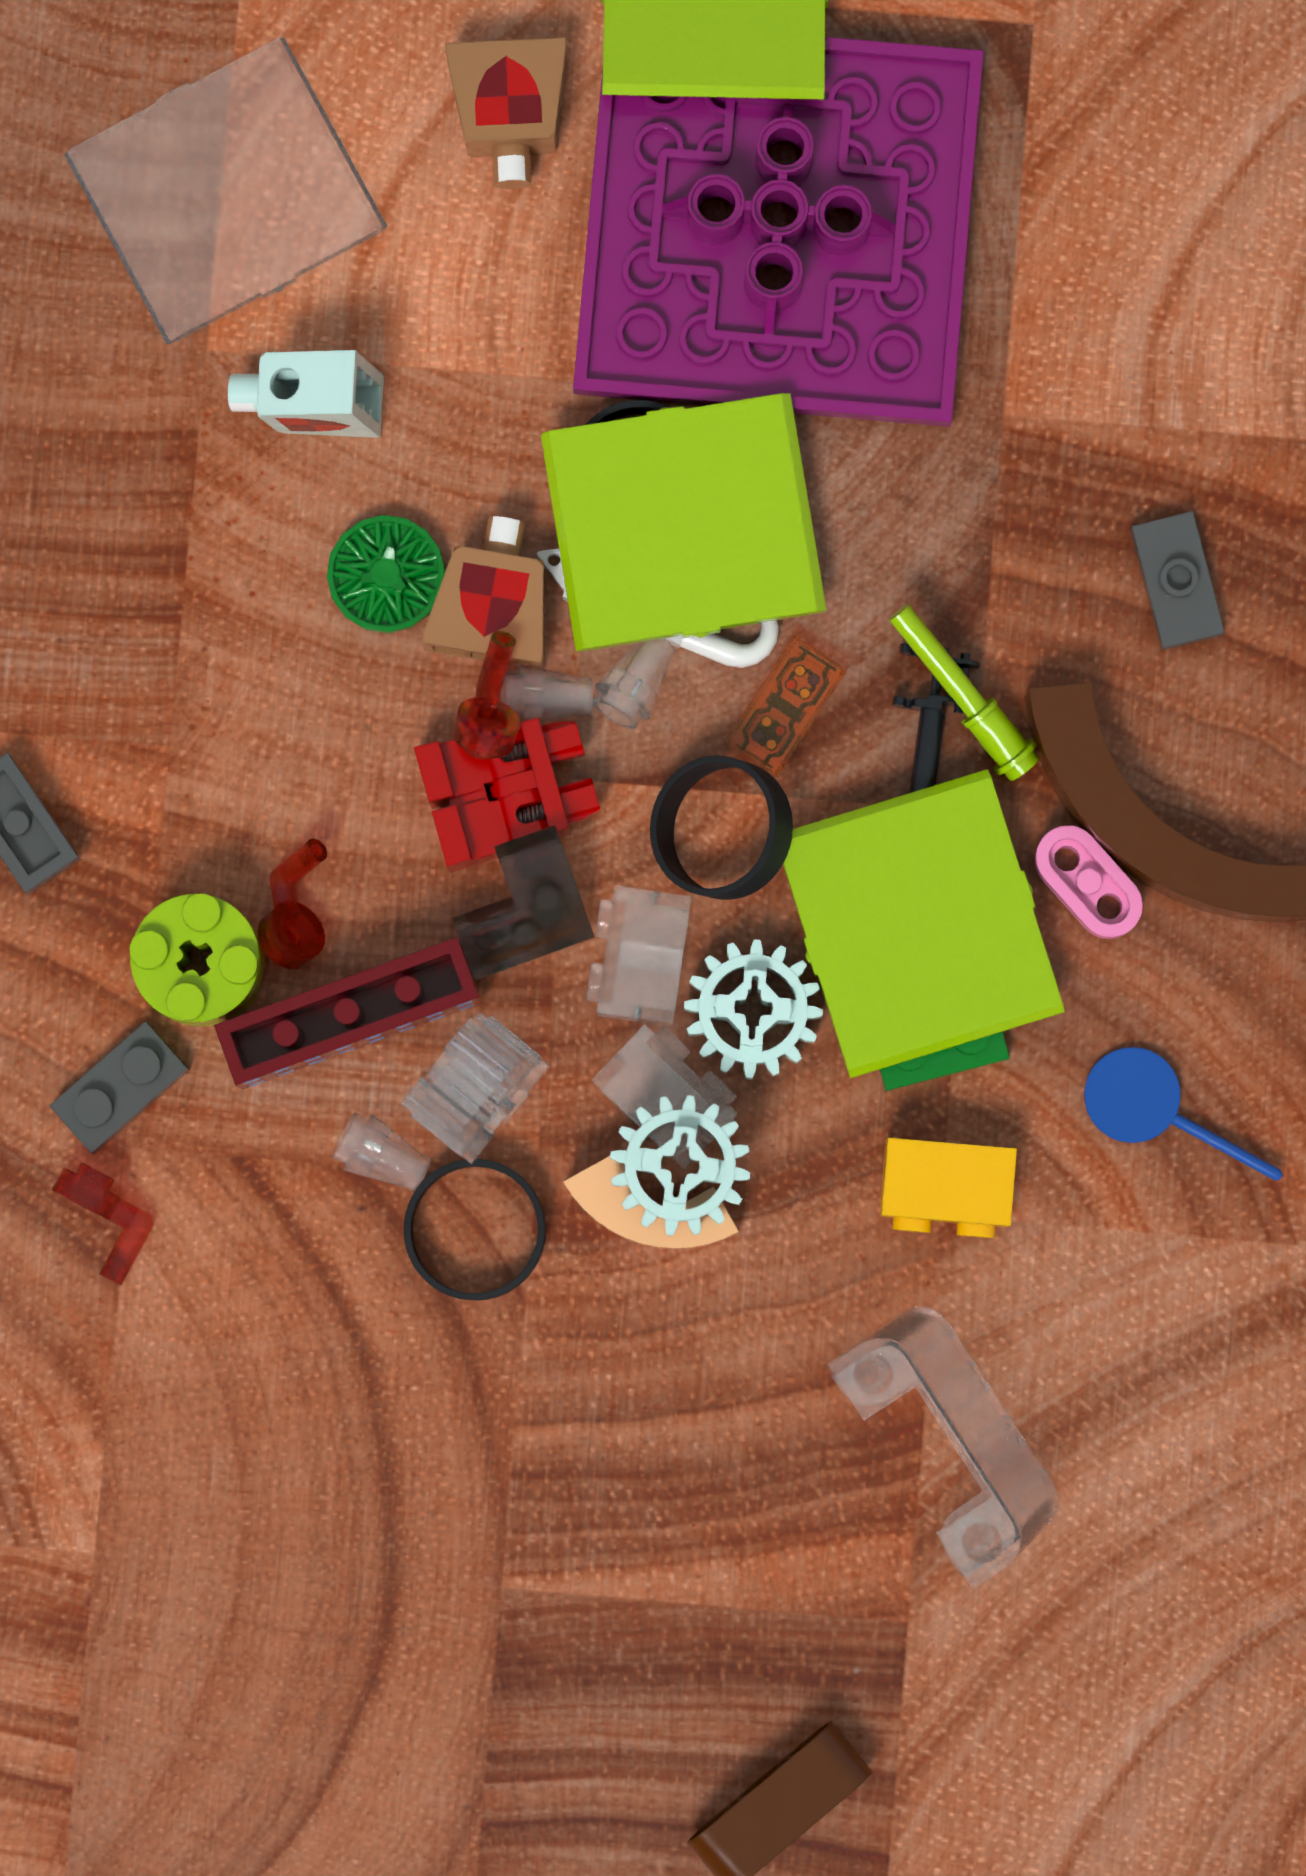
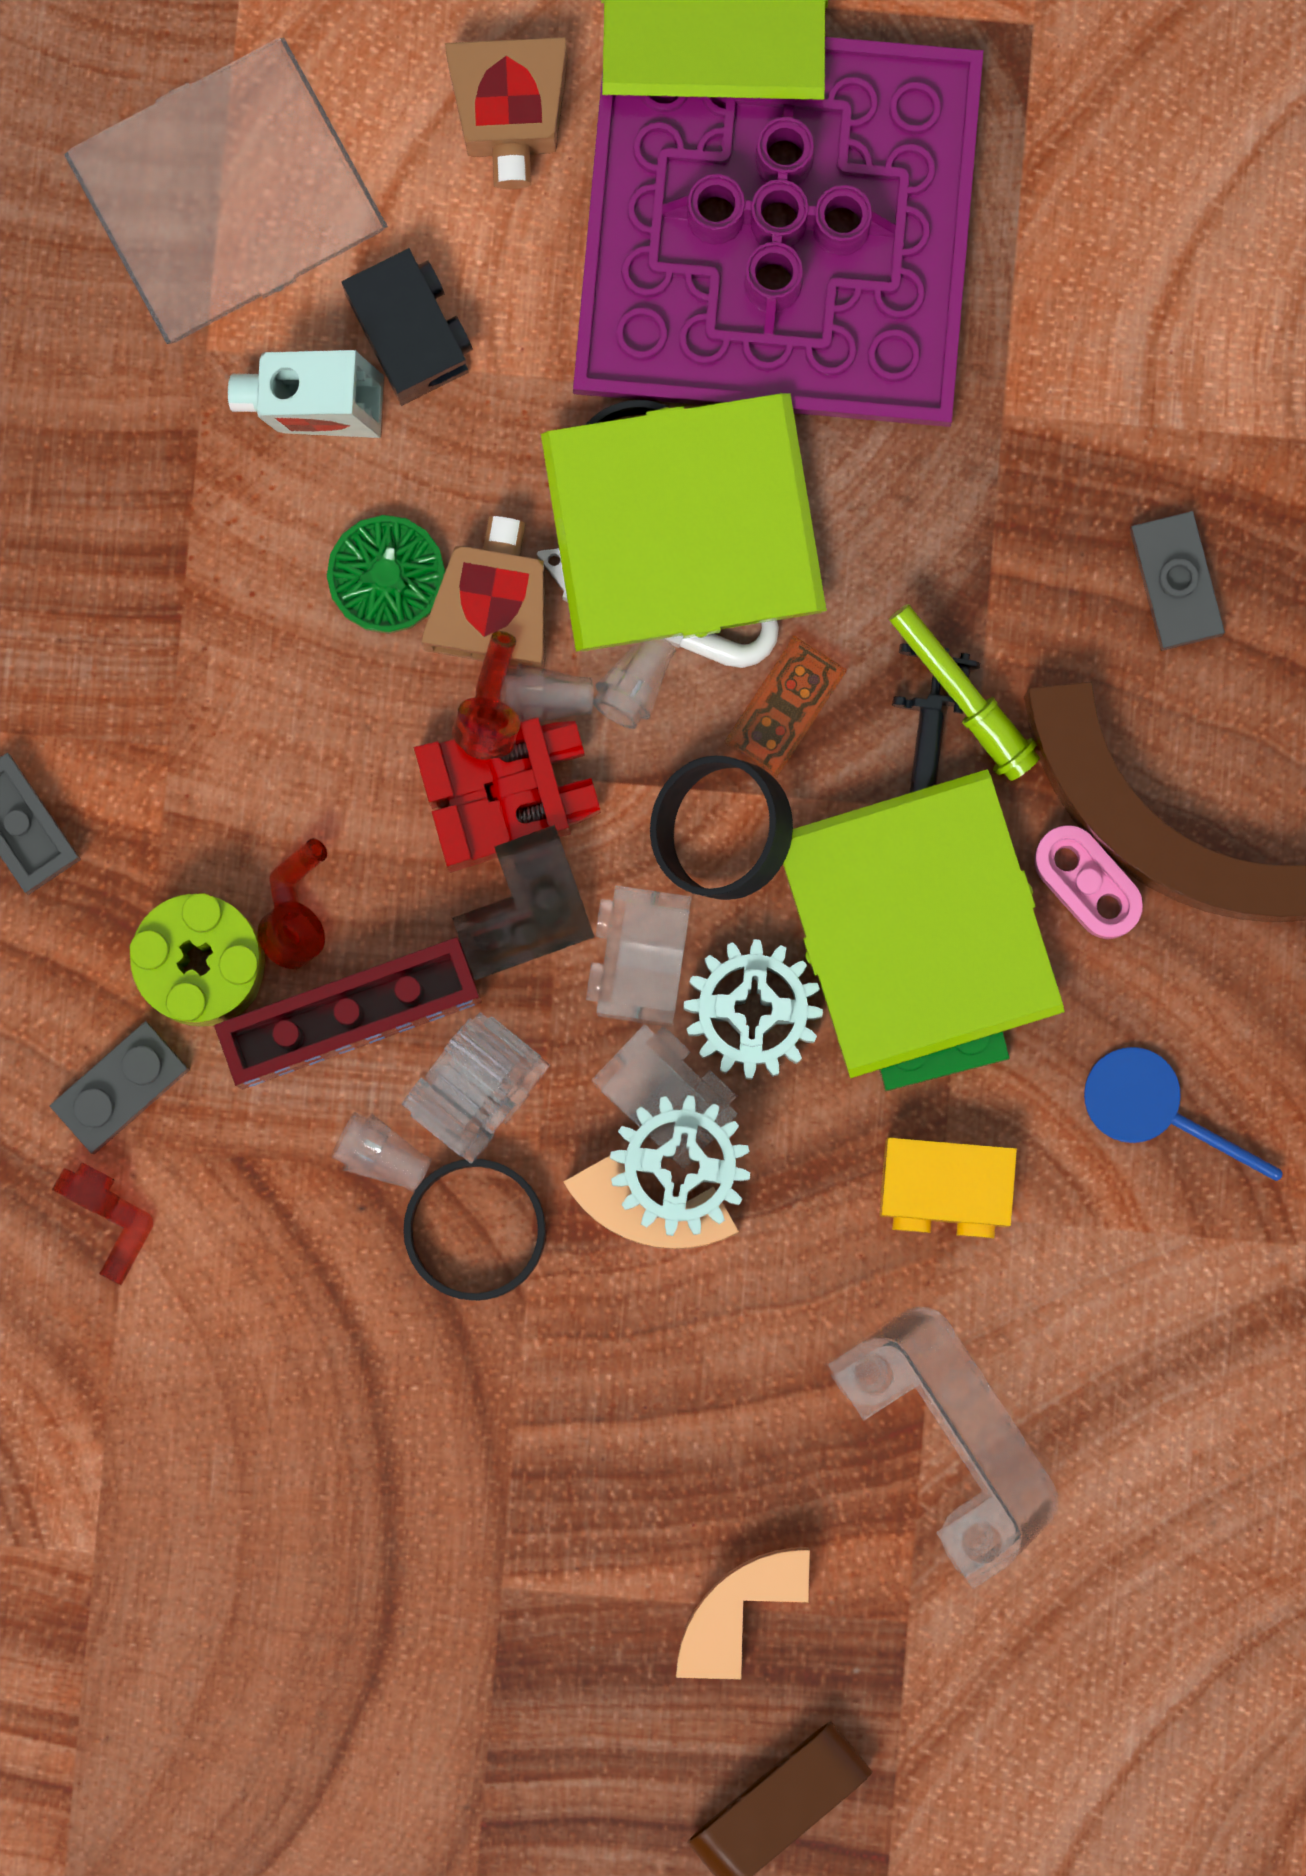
(406, 325): none -> black brick
(714, 1633): none -> light nougat brick

